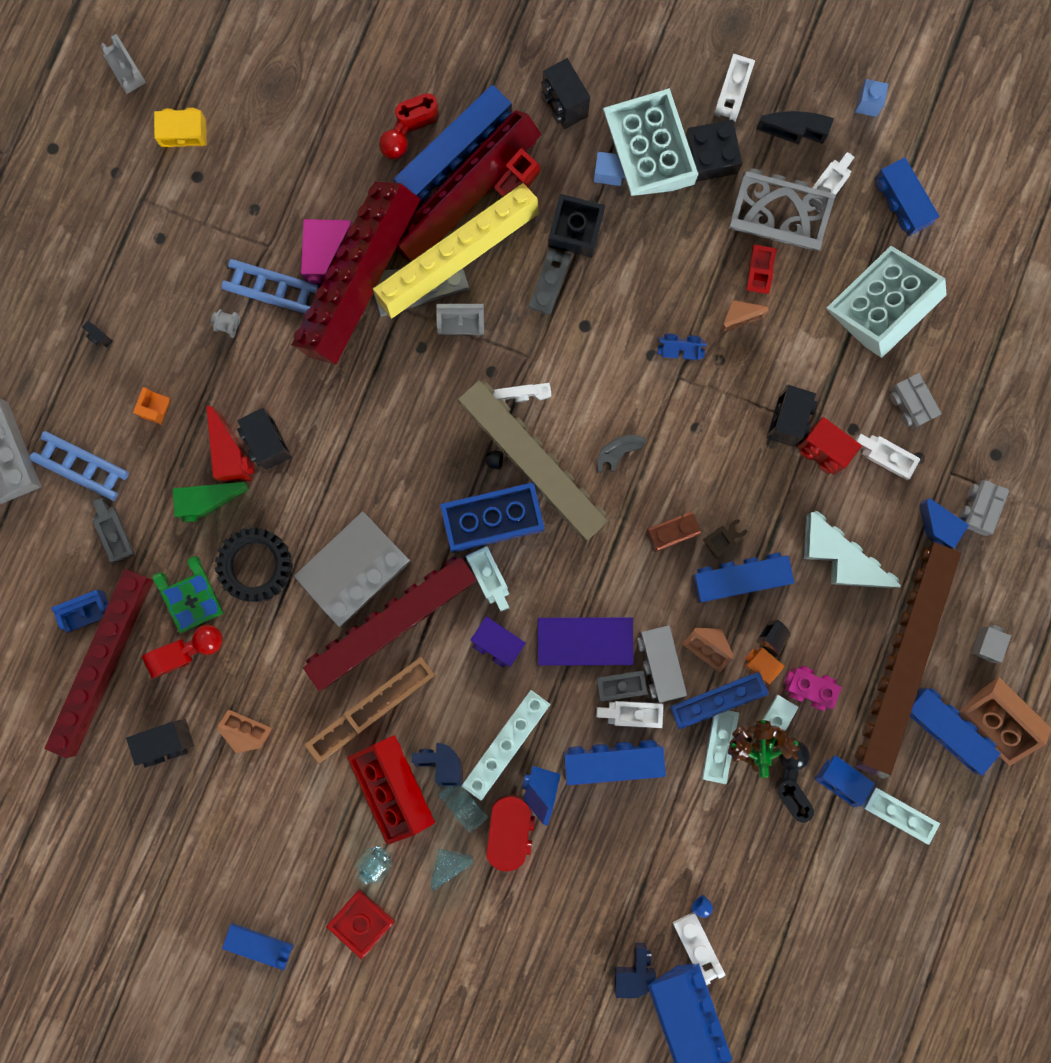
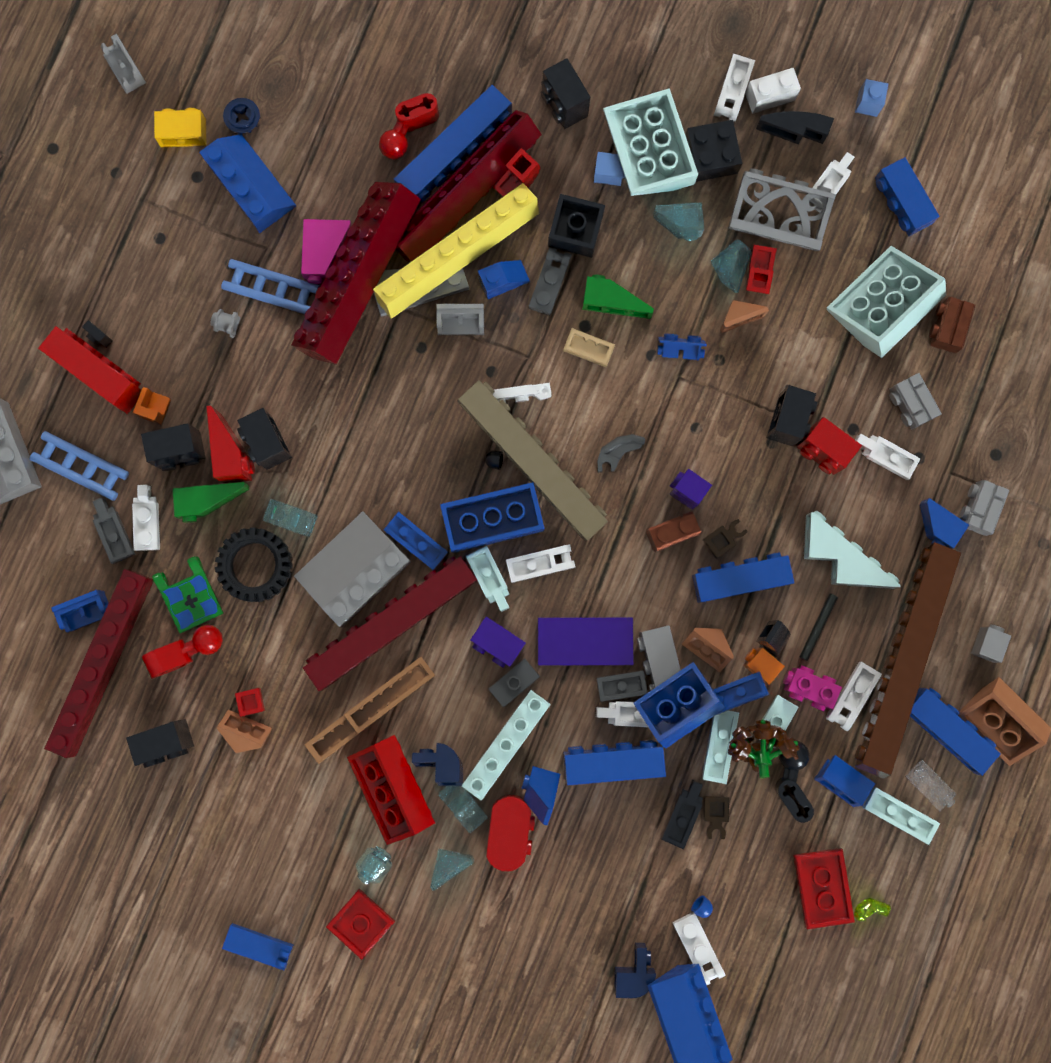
(92, 368): none -> red brick
(145, 520): none -> white hinge
(173, 447): none -> black brick
(241, 106): none -> dark blue gear
(247, 180): none -> blue slope
(249, 702): none -> red plate
(290, 517): none -> clear light blue slope
(415, 540): none -> blue hinge
(502, 277): none -> blue slope
(514, 682): none -> dark grey plate
(539, 563): none -> white plate
(589, 347): none -> tan plate
(609, 297): none -> green slope
(679, 705): none -> blue slope
(681, 219): none -> clear light blue slope
(683, 816): none -> black hinge
(689, 488): none -> dark purple brick
(716, 811): none -> dark brown plate
(732, 264): none -> clear light blue slope
(772, 90): none -> white brick
(818, 627): none -> pearl dark grey bar
(824, 888): none -> red tile
(854, 695): none -> white plate
(869, 907): none -> clear neon green arm
(931, 786): none -> clear hinge
(952, 324): none -> copper brick

